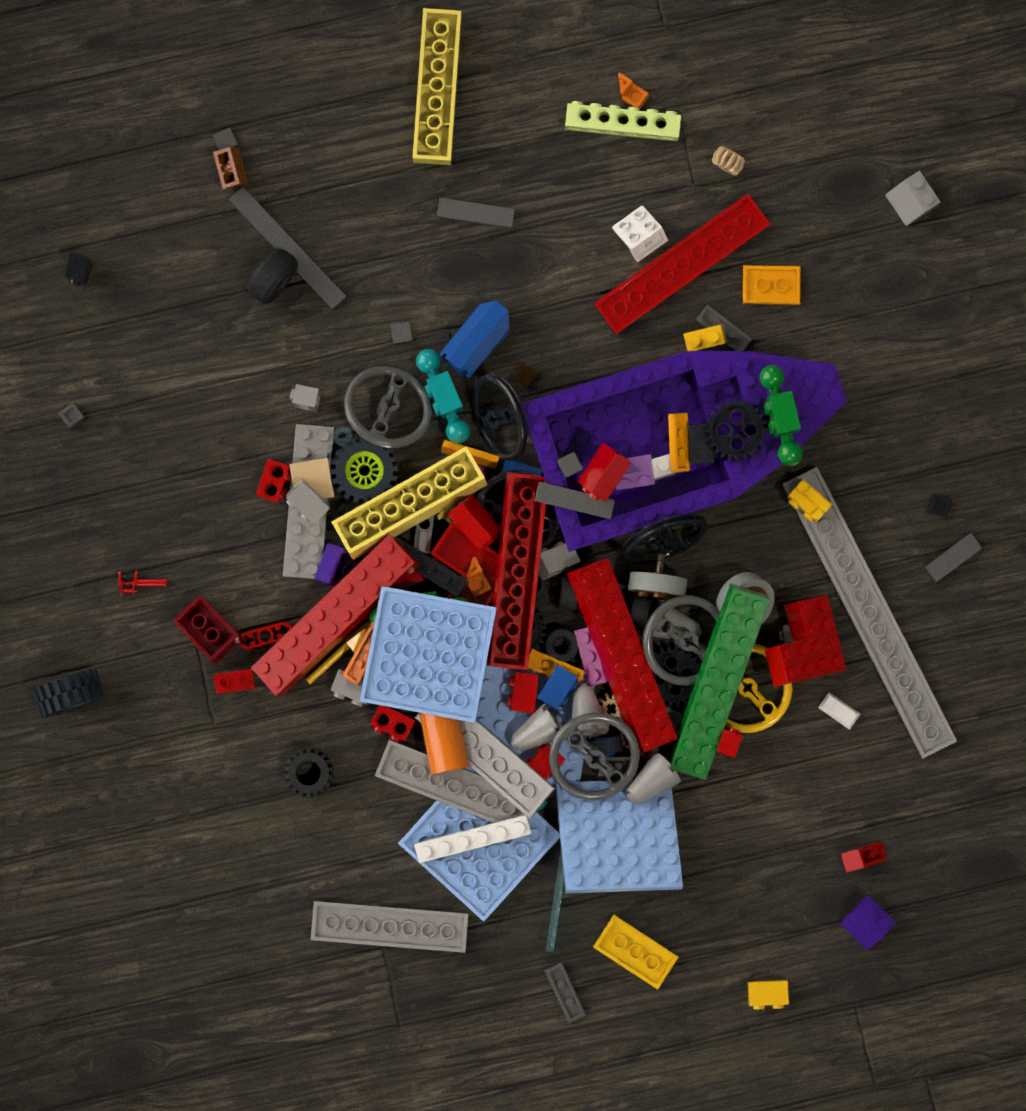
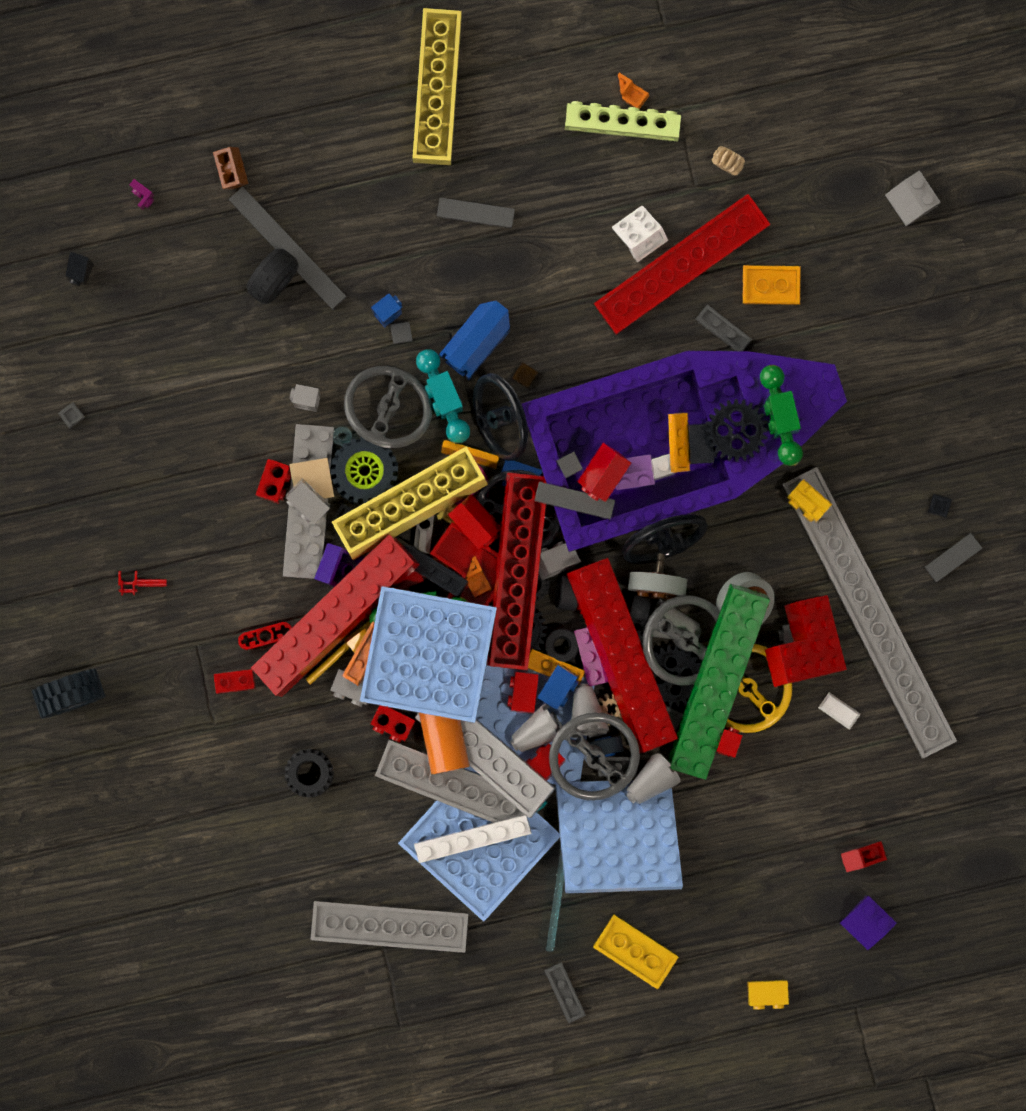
(139, 190): none -> magenta bracket
(207, 629): dark red brick -> none
(225, 139): dark grey tile -> none
(387, 309): none -> blue brick
(705, 338): yellow brick -> none

